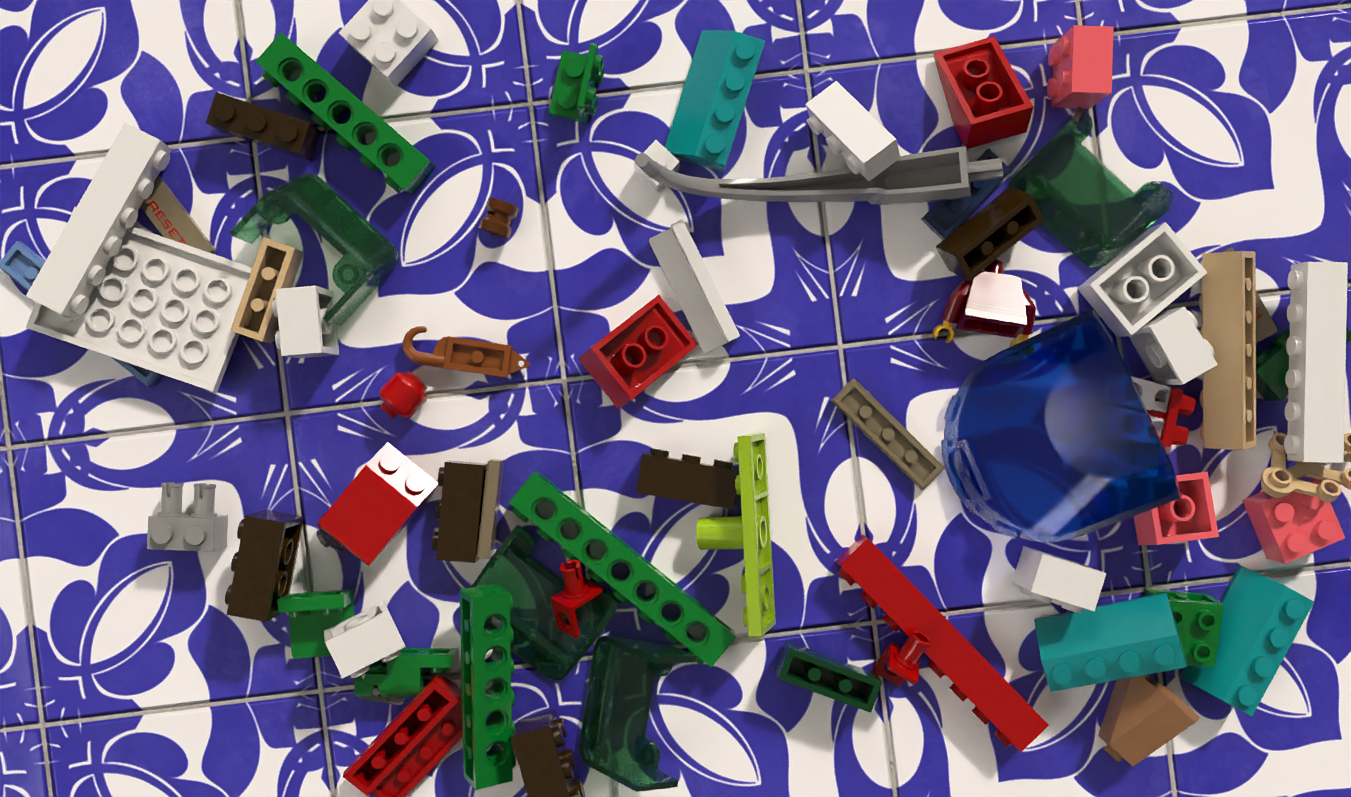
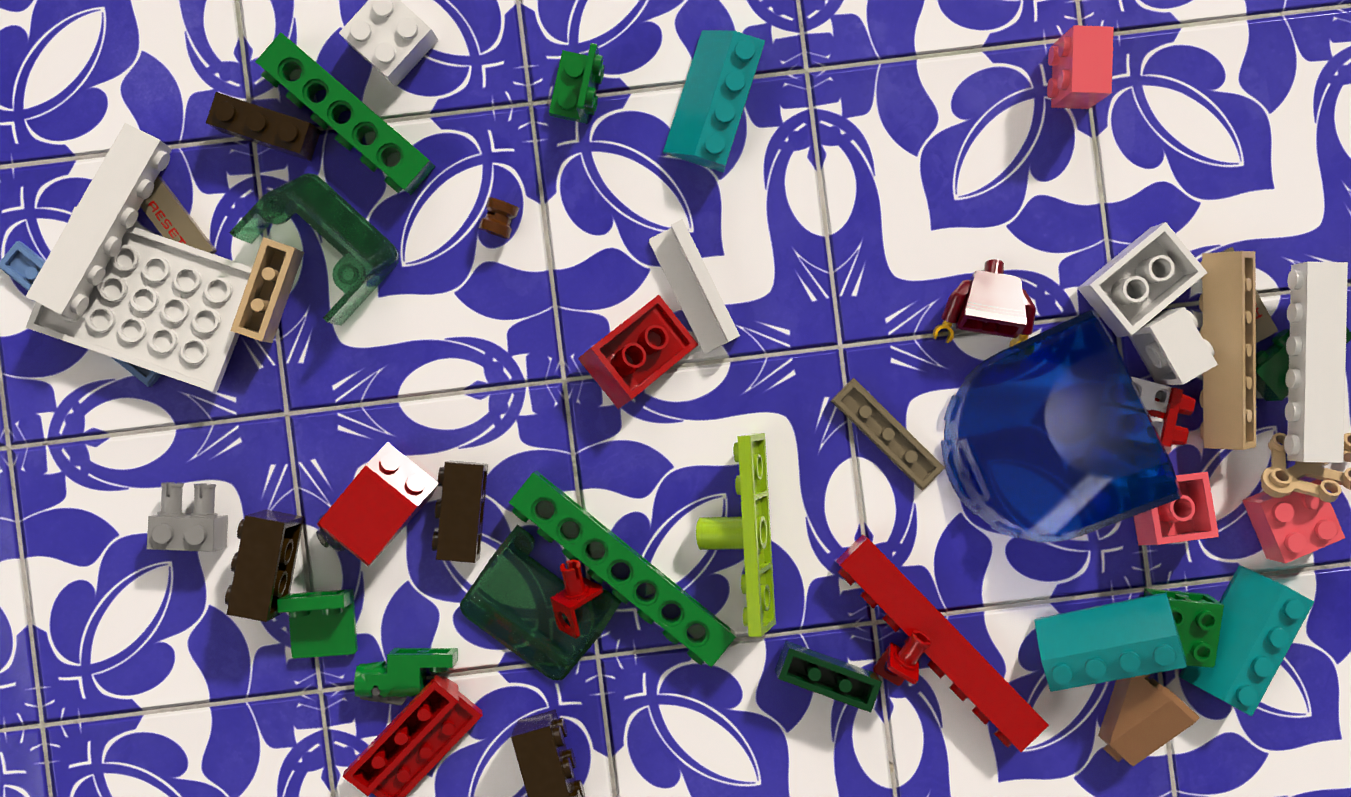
(301, 322): white brick -> none
(363, 641): white brick -> none
(402, 395): red head -> none
(465, 355): dark orange plate -> none
(481, 766): green brick -> none
(490, 508): dark tan tile -> none
(619, 710): clear green windscreen -> none
(661, 155): white brick -> none
(687, 479): dark brown brick -> none
(852, 131): white brick -> none
(911, 179): light grey piece -> none
(949, 214): dark blue tile -> none
(982, 92): red slope -> none
(990, 233): dark brown brick -> none
(1063, 580): white brick -> none
(1085, 200): windscreen -> none

